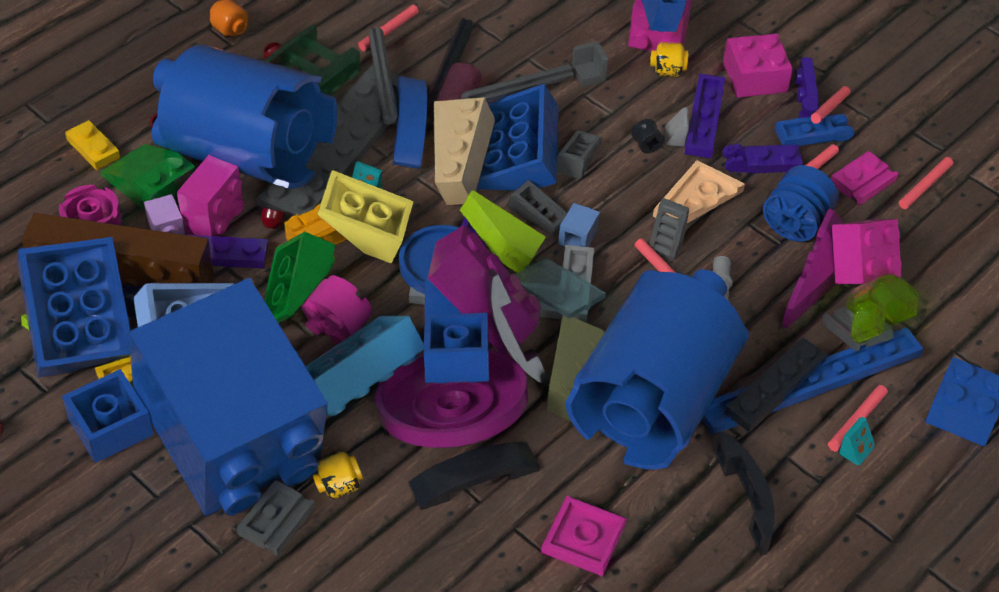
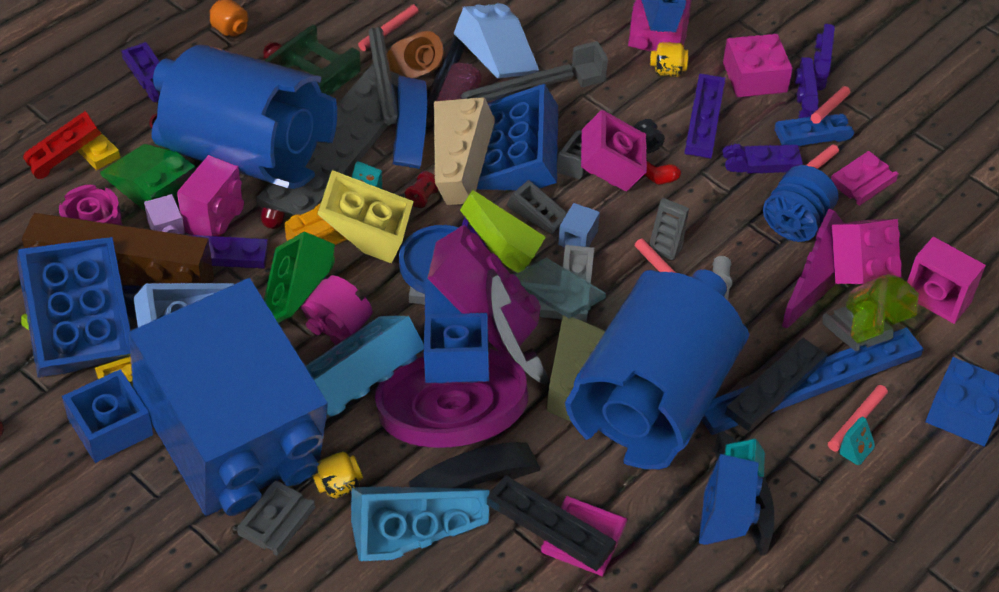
(61, 145): none -> red plate
(142, 64): none -> dark purple hinge
(405, 518): none -> dark azure wedge
(416, 55): none -> dark orange piece
(422, 189): none -> dark red bush
(496, 40): none -> light blue slope
(551, 523): none -> black plate
(613, 151): none -> dark pink brick
(662, 174): none -> red arm
(677, 129): light grey slope -> none
(702, 190): light nougat wing -> none
(730, 500): none -> blue slope
(748, 450): none -> teal slope
(822, 58): none -> dark purple hinge
(925, 183): coral bar -> none
(945, 279): none -> dark pink brick

